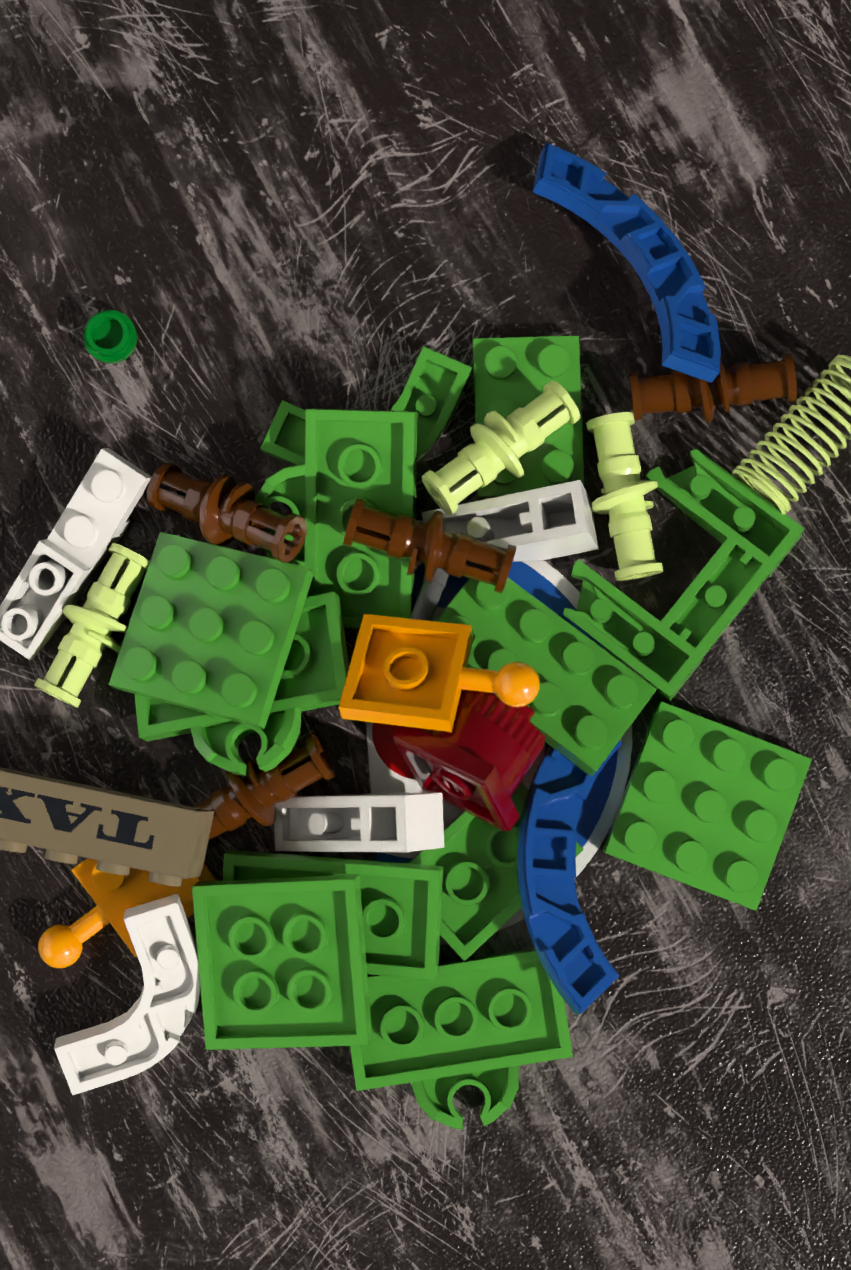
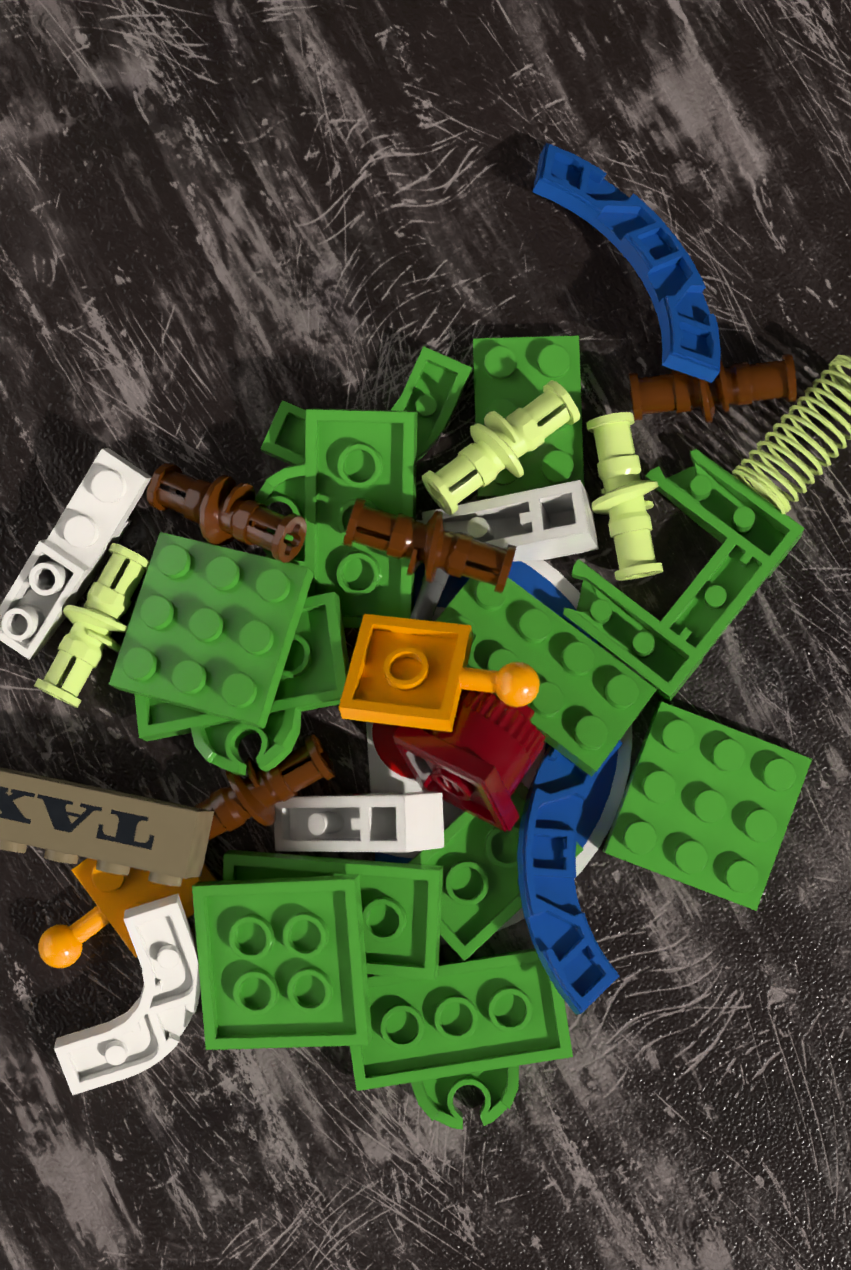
(110, 336): green plate -> none

